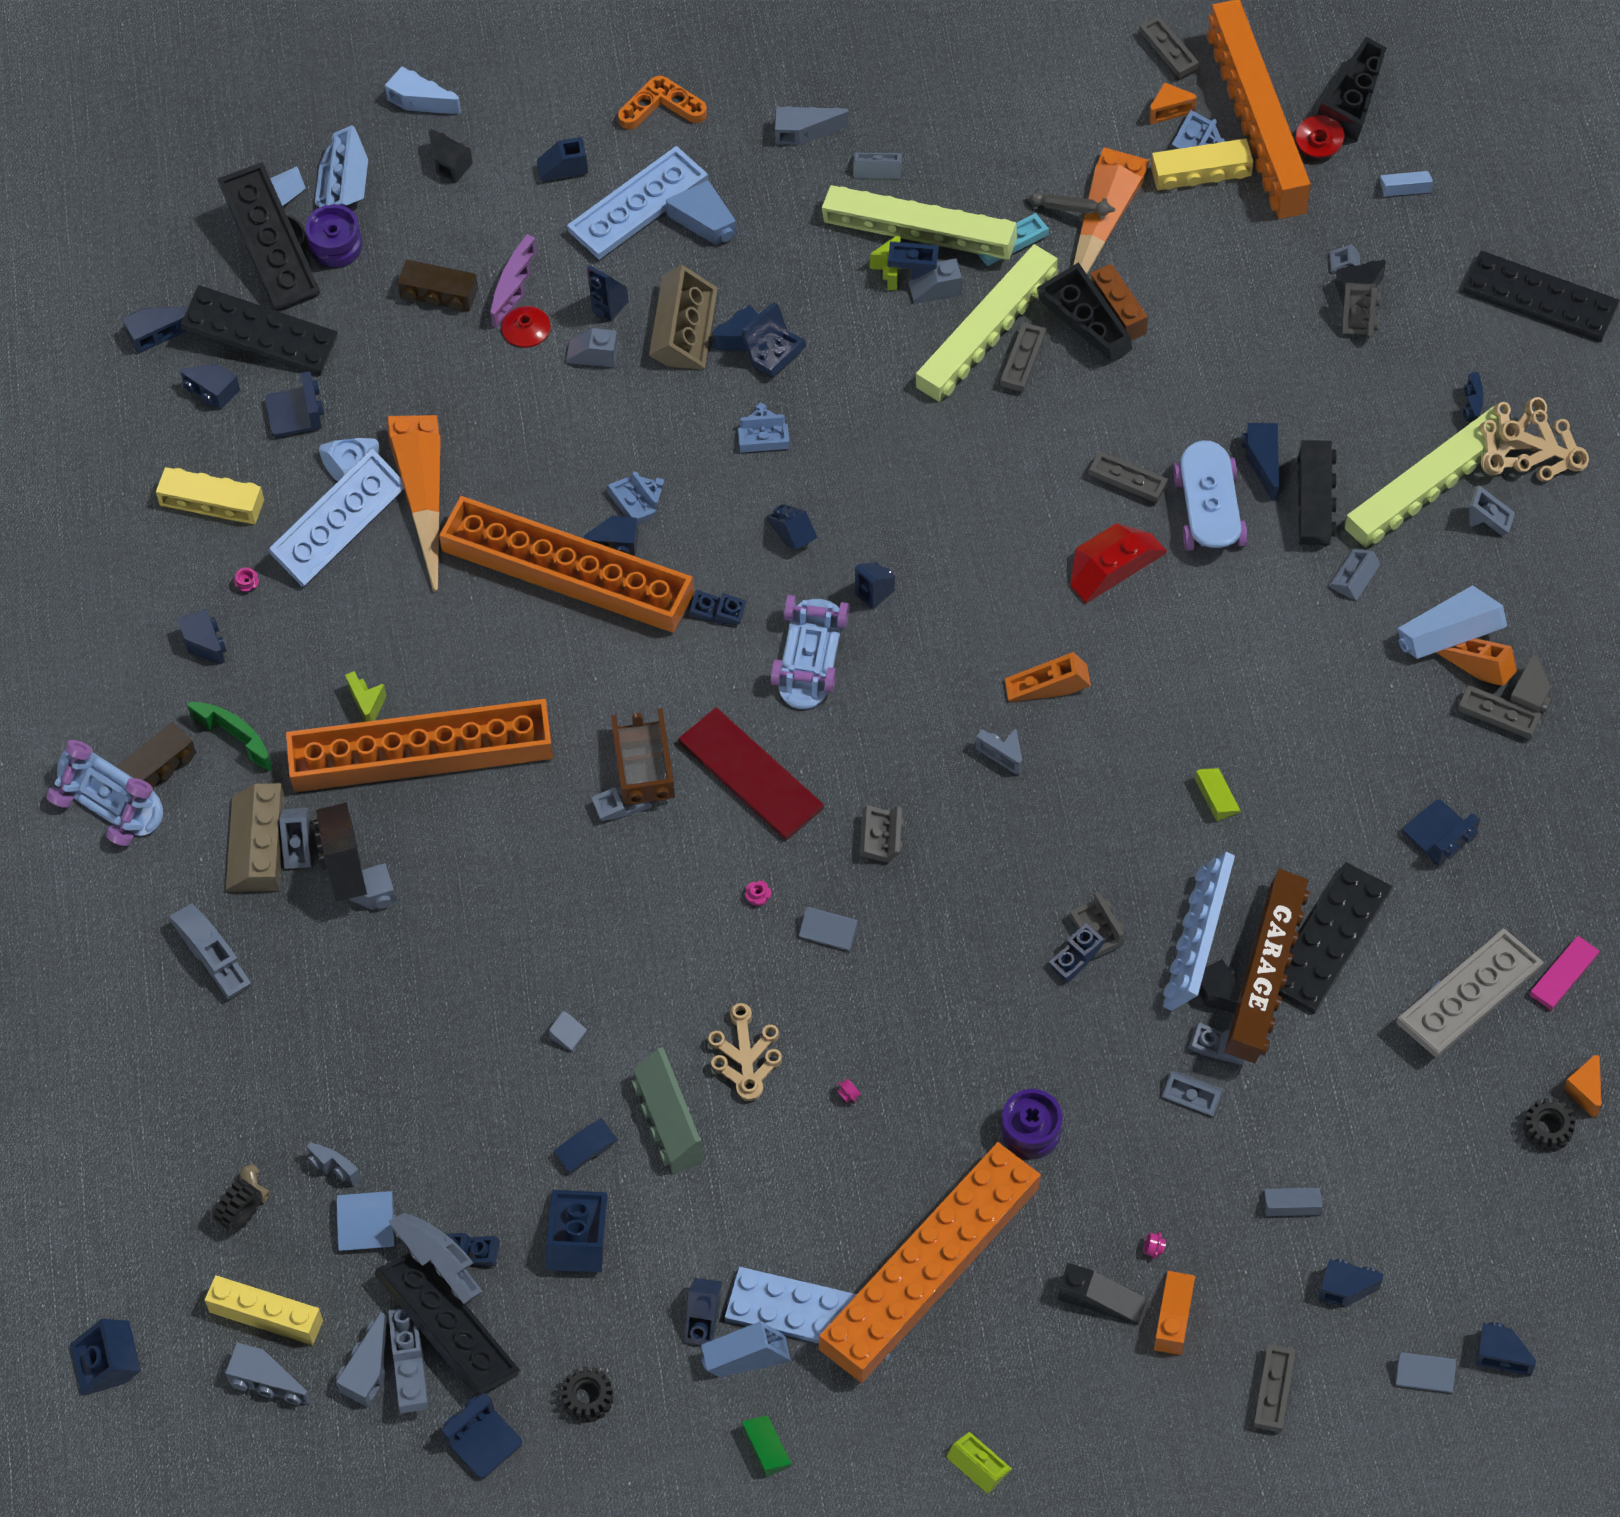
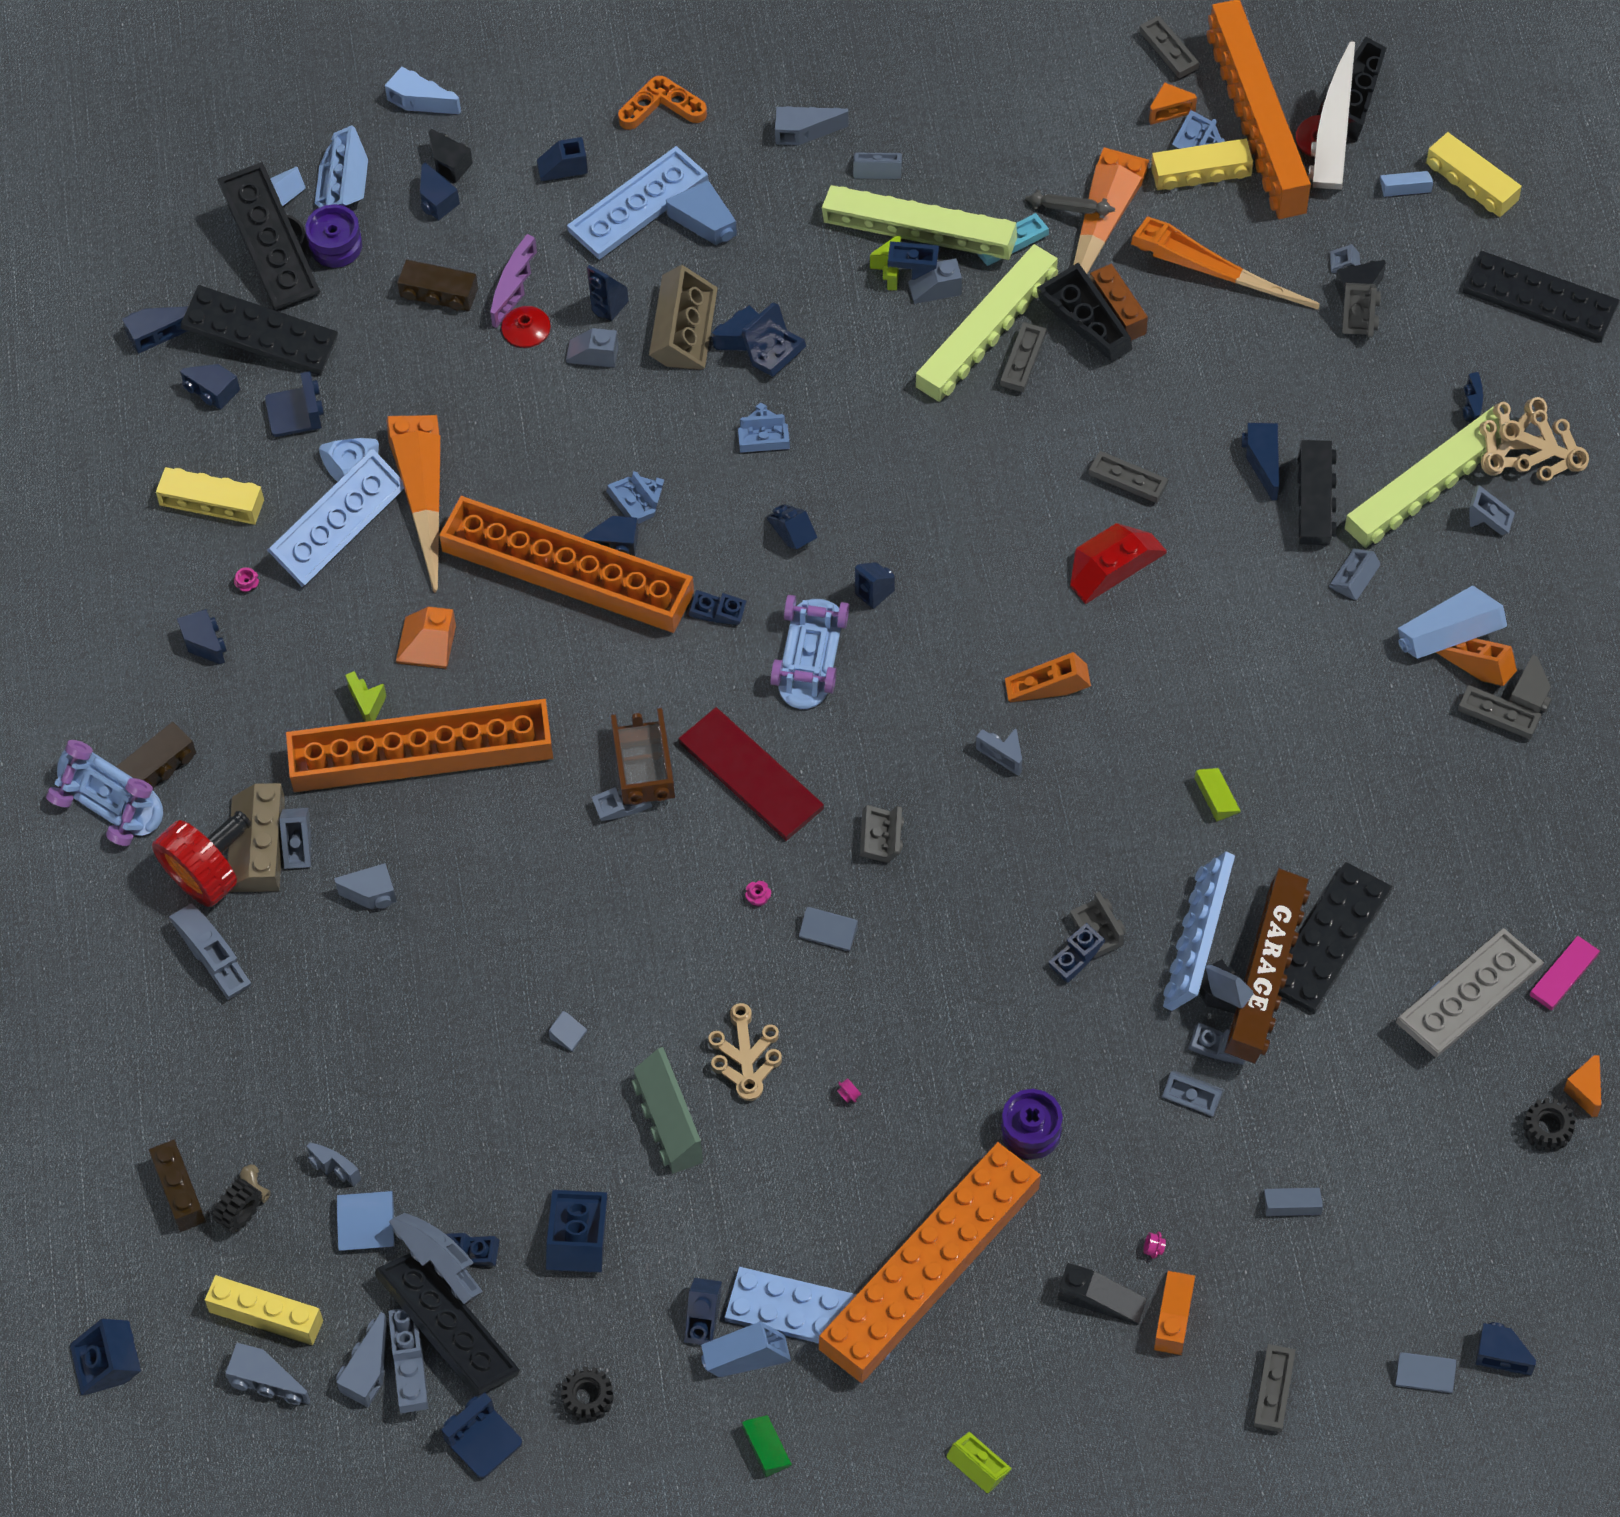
(177, 1185): none -> dark brown brick
(198, 861): none -> red wheel
(211, 715): green slope -> none
(339, 851): black wedge -> none
(427, 638): none -> orange slope
(436, 193): none -> dark blue slope
(585, 1144): dark blue slope -> none
(1176, 247): none -> orange plate
(1210, 496): light blue piece -> none
(1228, 987): none -> sand blue slope
(1333, 125): none -> white slope
(1348, 1283): dark blue slope -> none
(1441, 831): dark blue bracket -> none
(1473, 174): none -> light yellow brick

